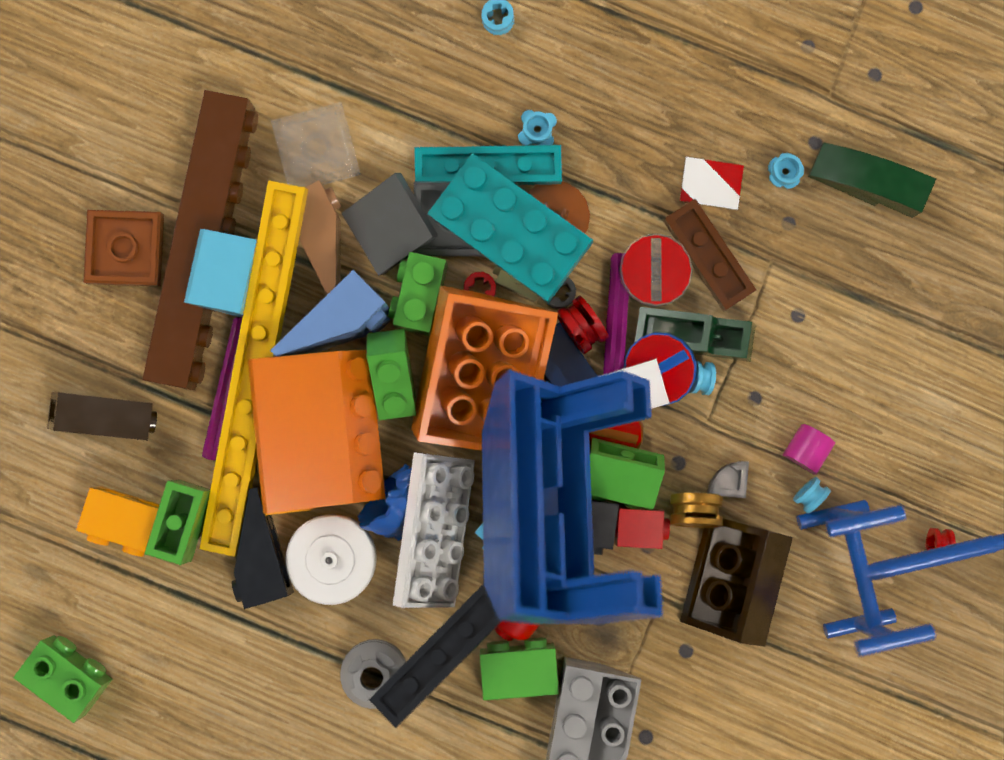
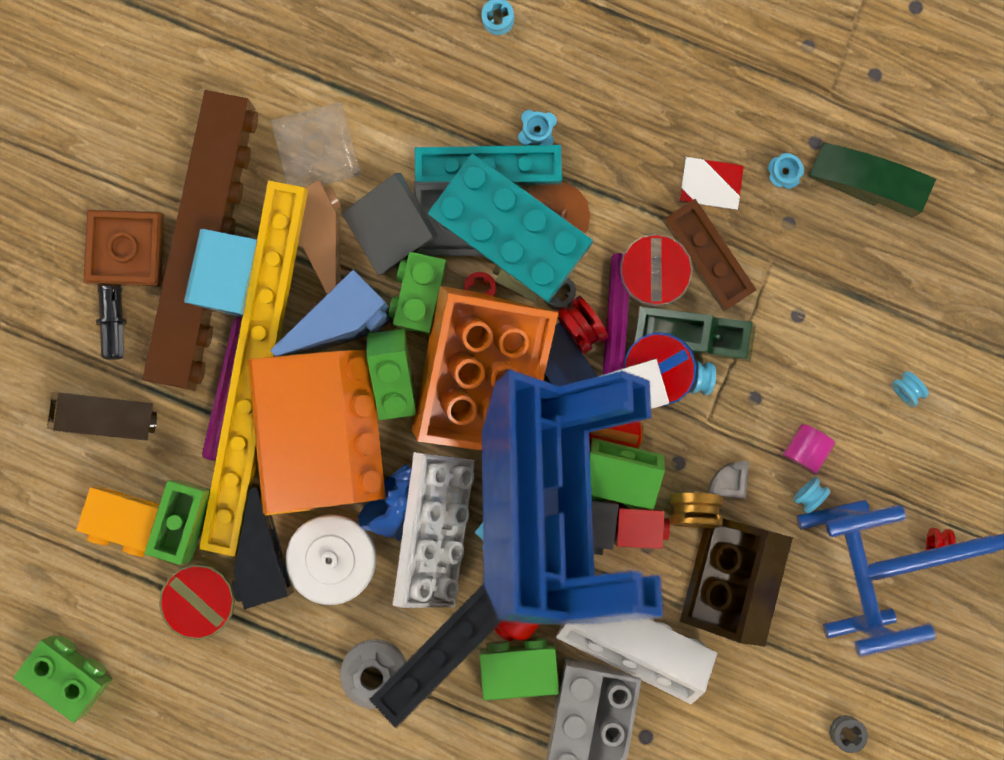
(111, 322): none -> black axle
(197, 601): none -> red piece
(648, 652): none -> white brick
(846, 745): none -> dark grey bush
(910, 389): none -> medium azure bush

